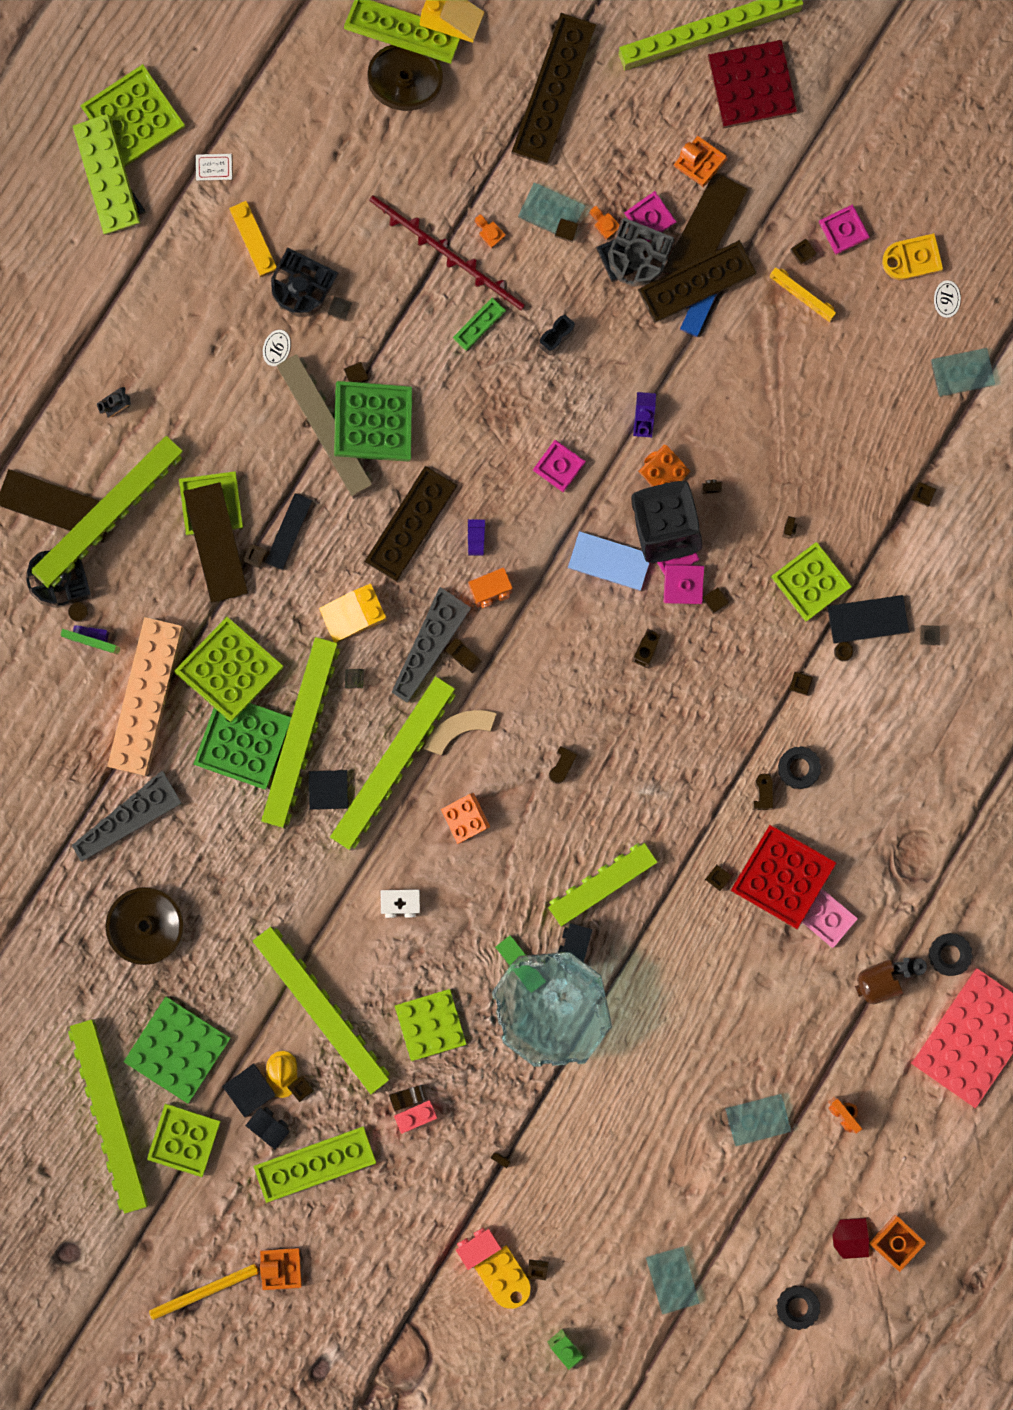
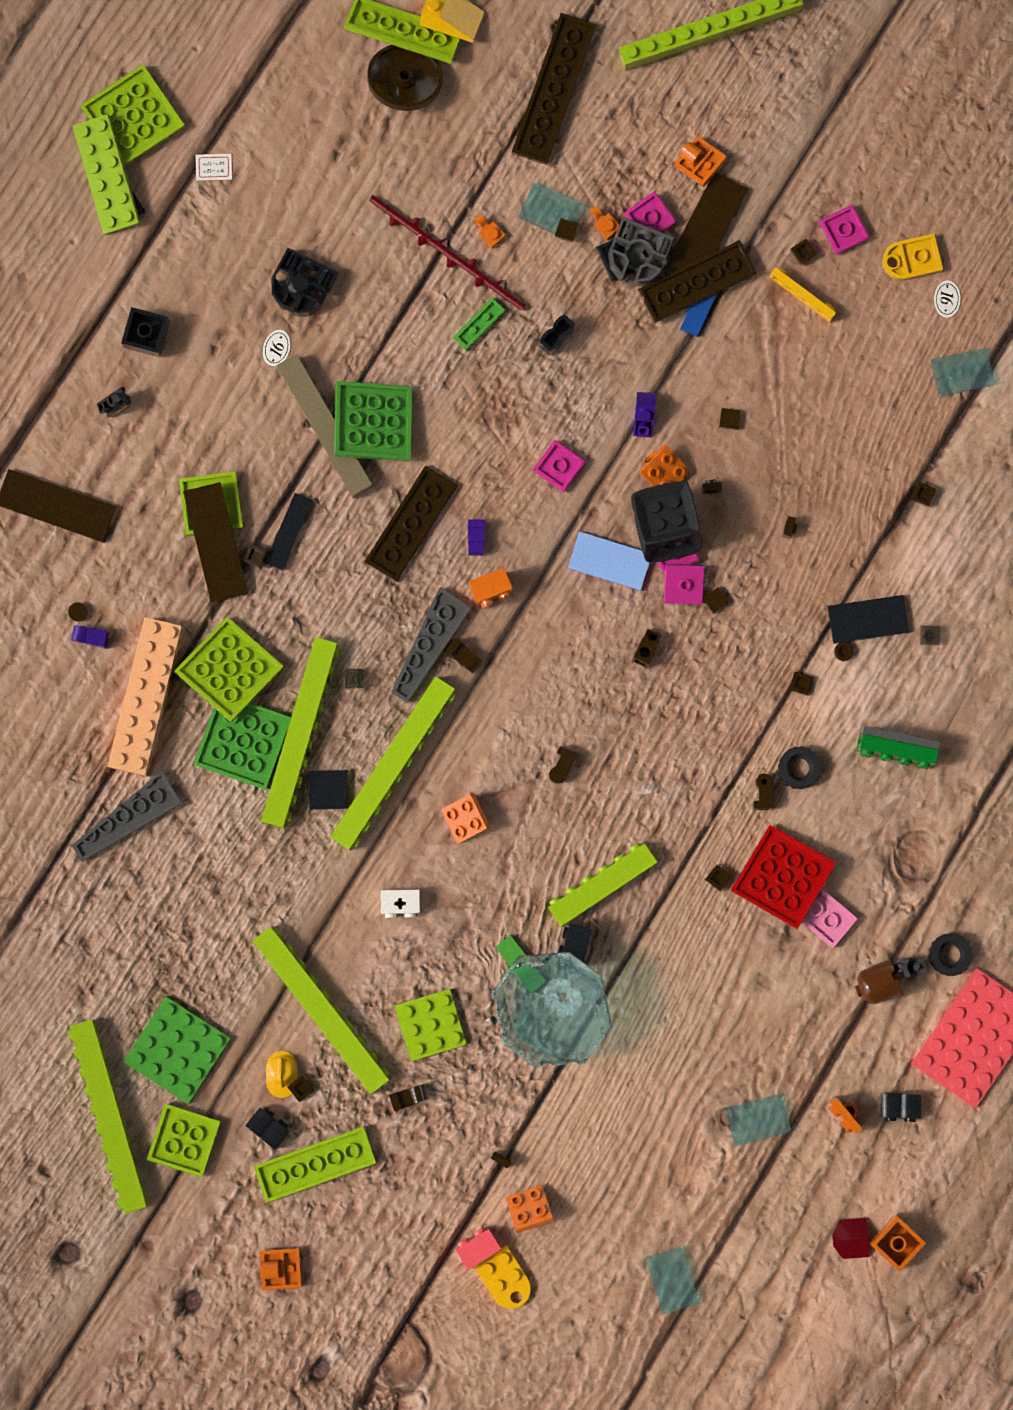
(75, 590): black connector -> none
(90, 641): bright green tile -> none
(107, 512): lime brick -> none
(144, 926): dark brown dish -> none
(145, 332): none -> black brick
(203, 1292): yellow axle -> none
(249, 1090): black tile -> none
(253, 238): yellow plate -> none
(339, 308): clear smoke plate -> none
(353, 613): yellow slope -> none
(356, 373): dark brown tile -> none
(415, 1116): coral piece -> none
(456, 725): tan tile -> none
(529, 1209): none -> orange plate
(537, 1269): dark brown plate -> none
(566, 1350): bright green torso -> none
(729, 419): none -> dark brown tile
(752, 84): dark red plate -> none
(783, 1307): black tyre -> none
(811, 581): lime plate -> none
(897, 746): none -> green piece
(900, 1106): none -> black brick

